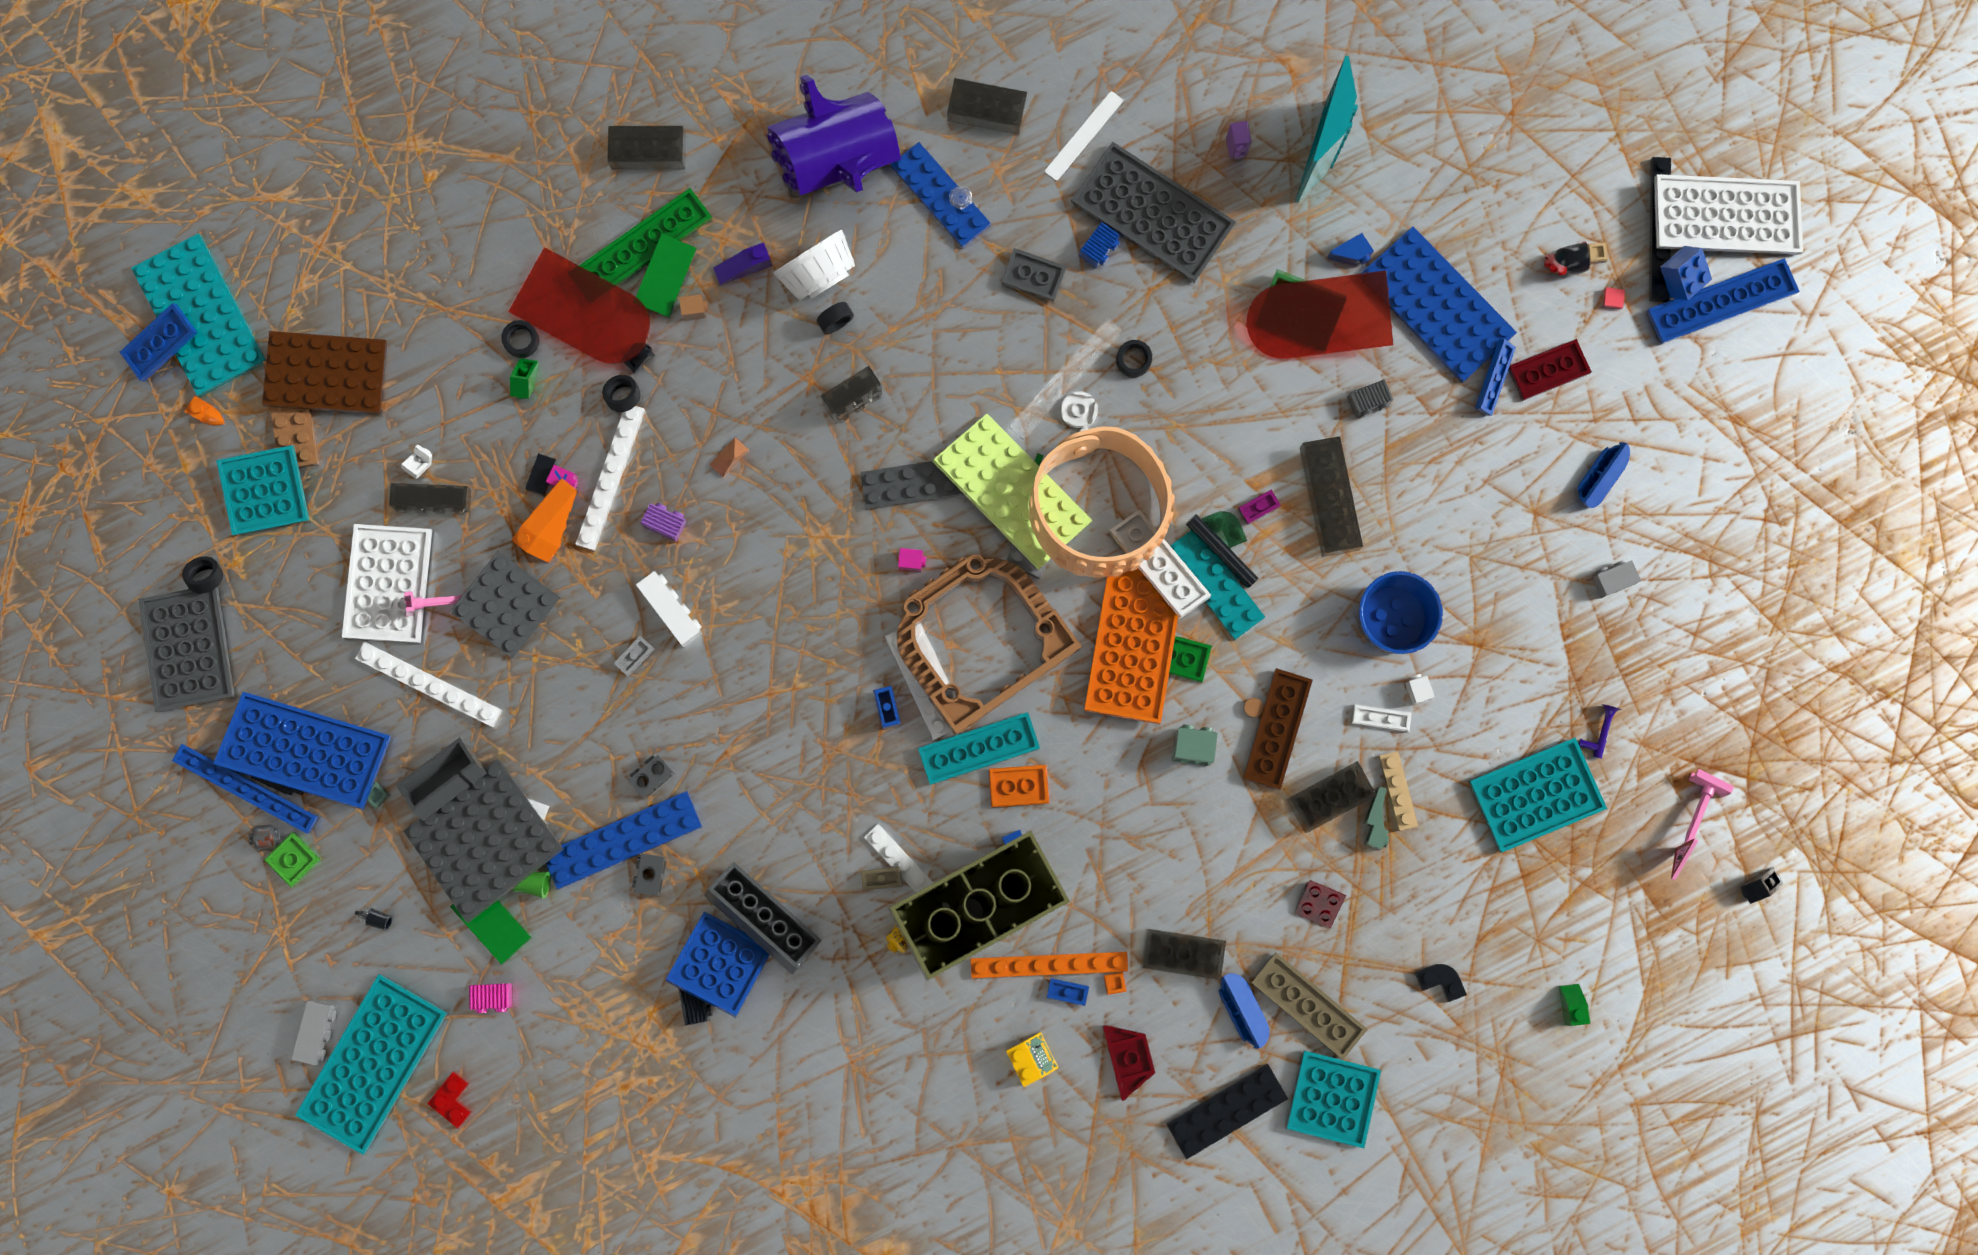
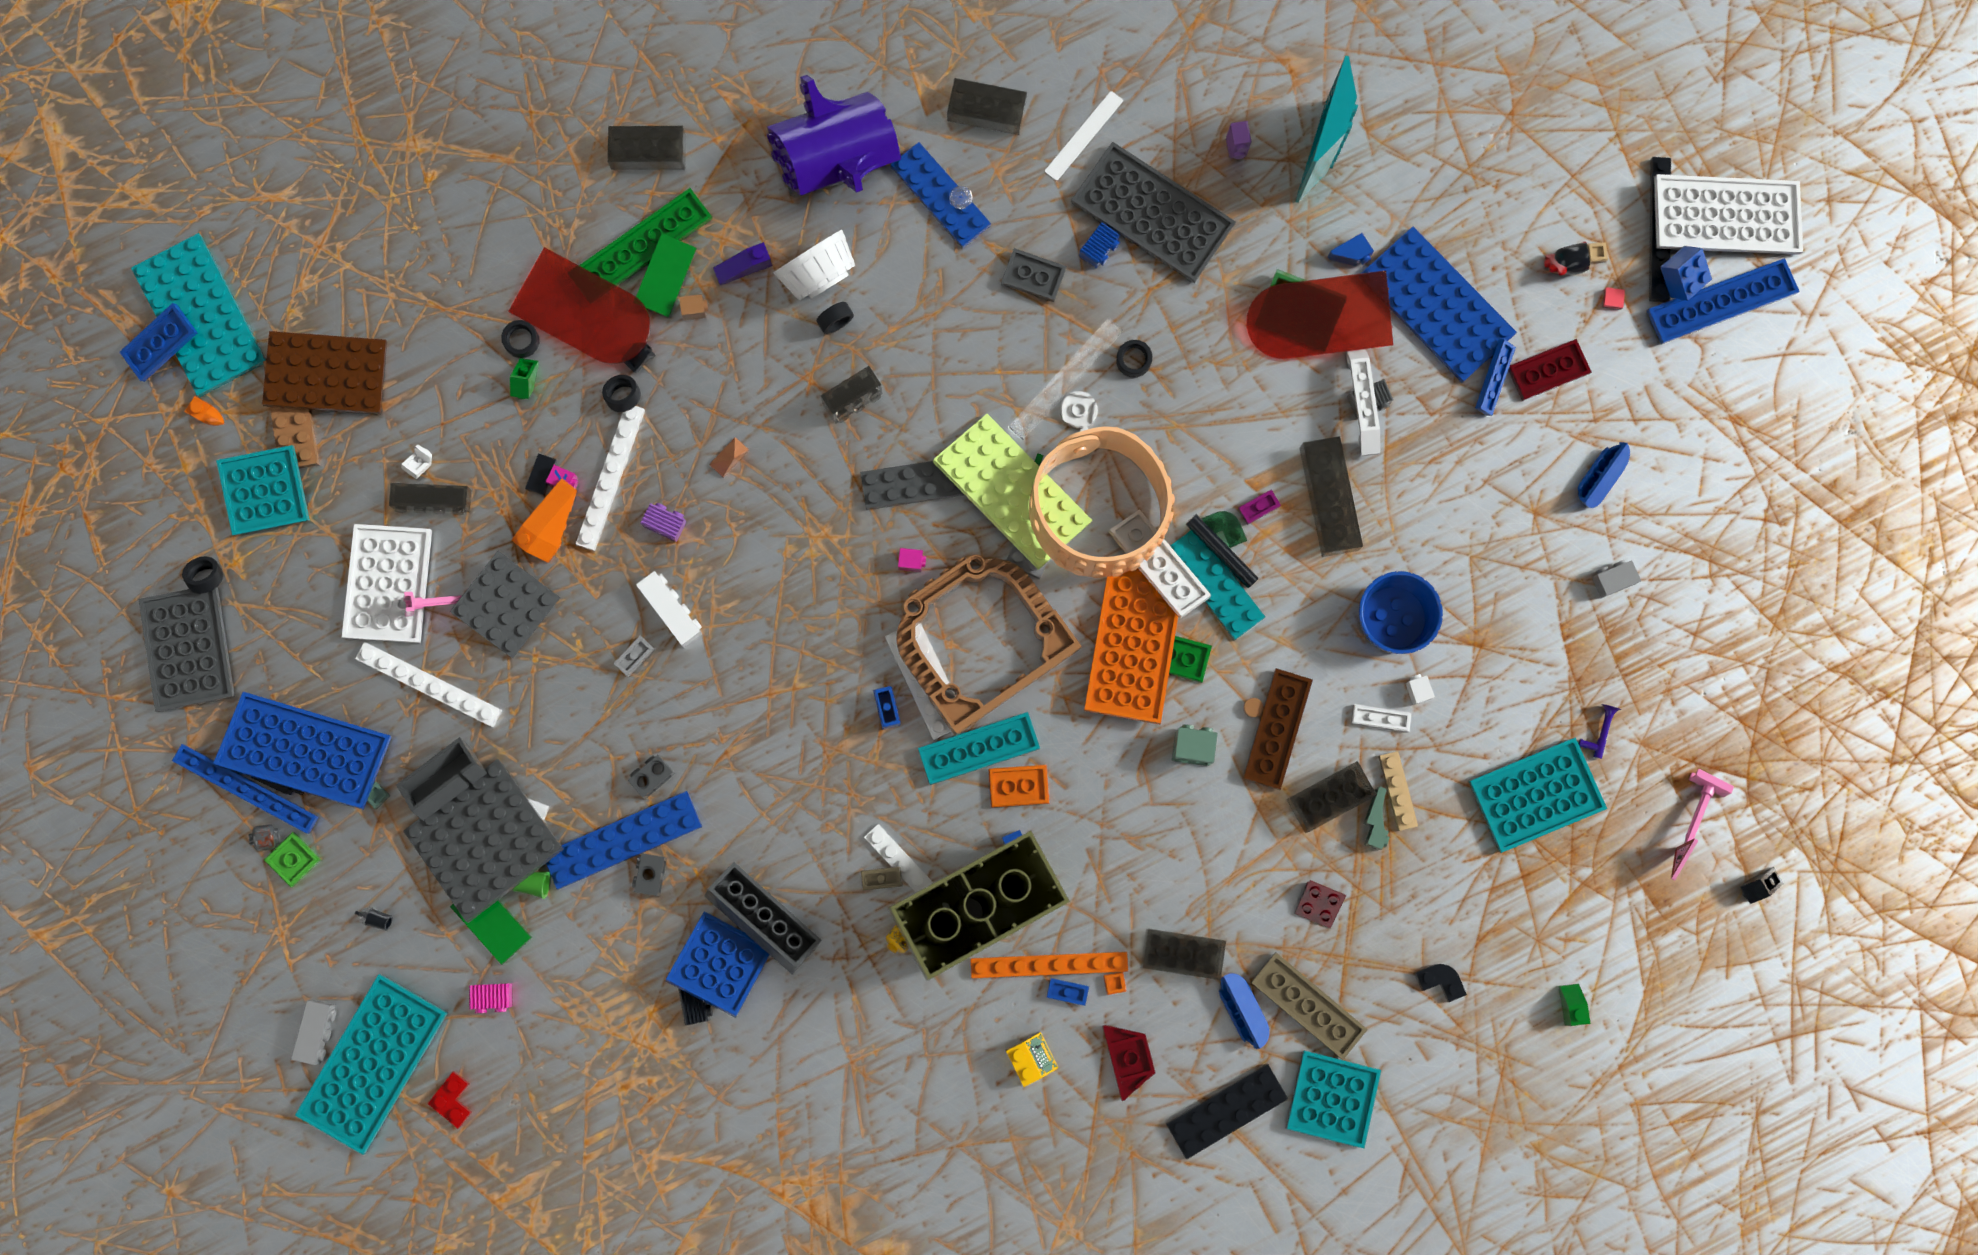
(1365, 401): none -> white slope

